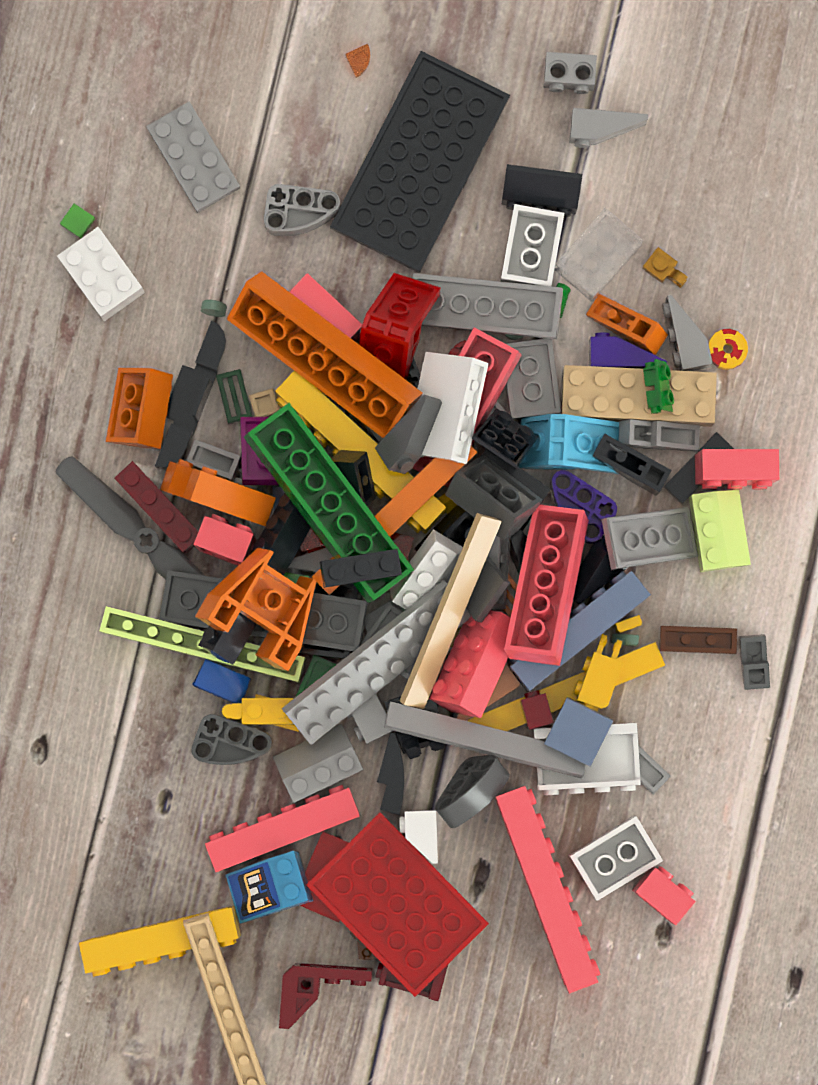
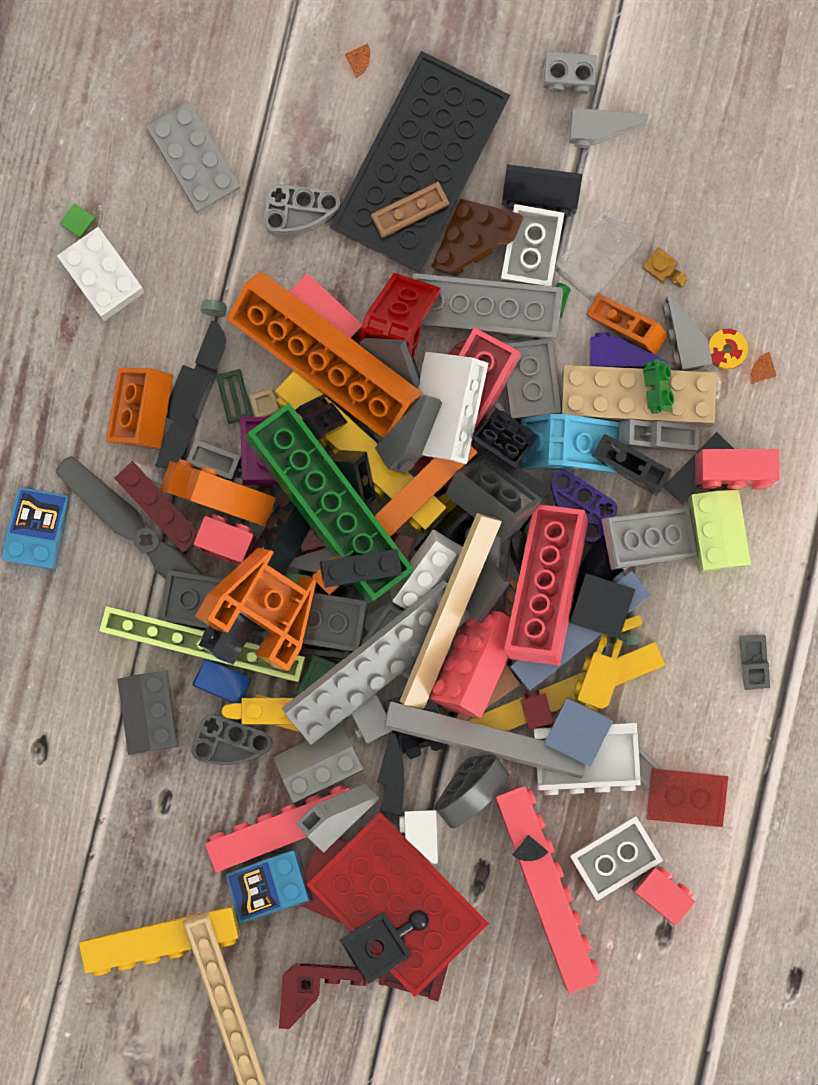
(35, 529): none -> slope
(148, 712): none -> dark grey slope
(321, 417): none -> black plate
(332, 817): none -> light grey slope
(393, 947): none -> black plate
(394, 355): none -> dark grey tile
(410, 209): none -> medium nougat tile
(474, 234): none -> reddish brown plate
(529, 850): none -> black tile
(602, 606): none -> black tile
(687, 797): none -> clear red tile
(698, 640): reddish brown plate -> none
(762, 369): none -> clear orange tile

